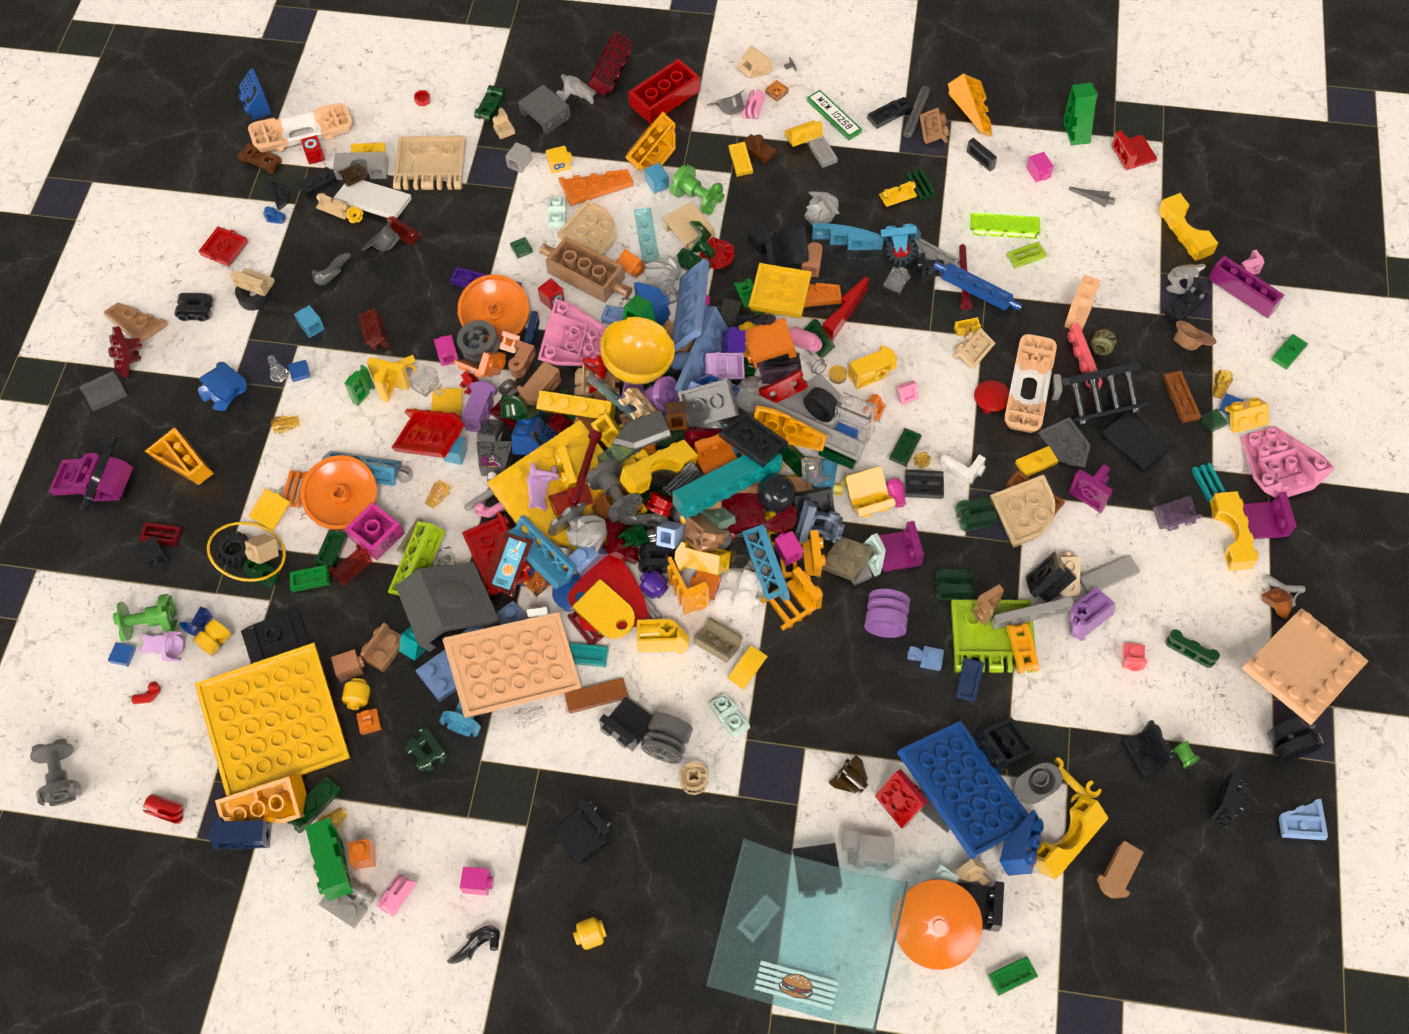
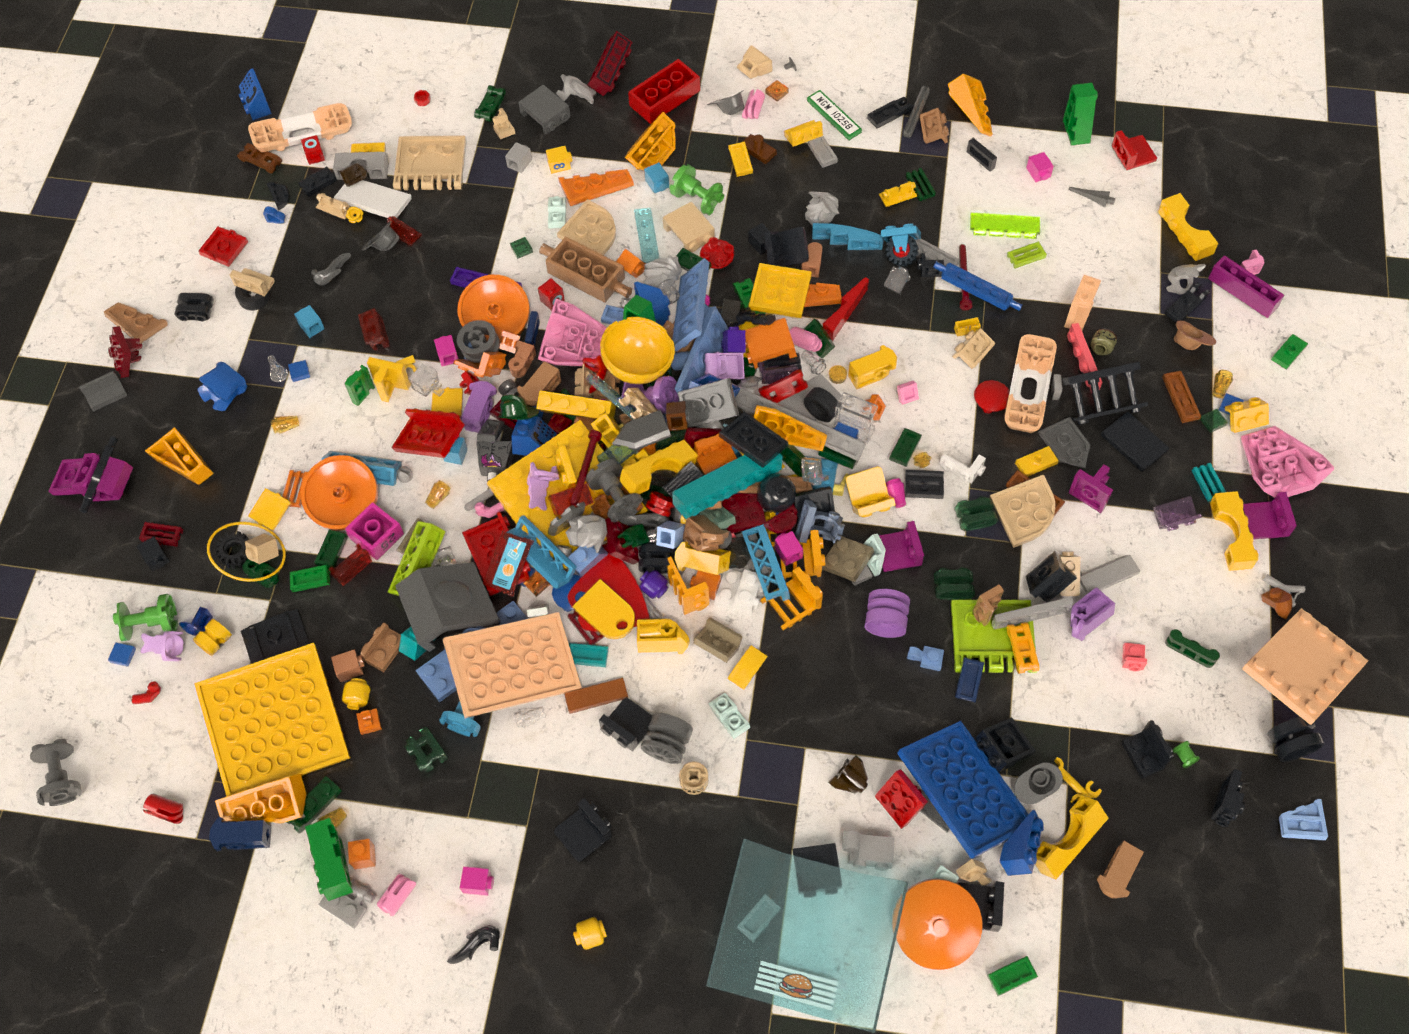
(701, 242): dark green bracket -> none

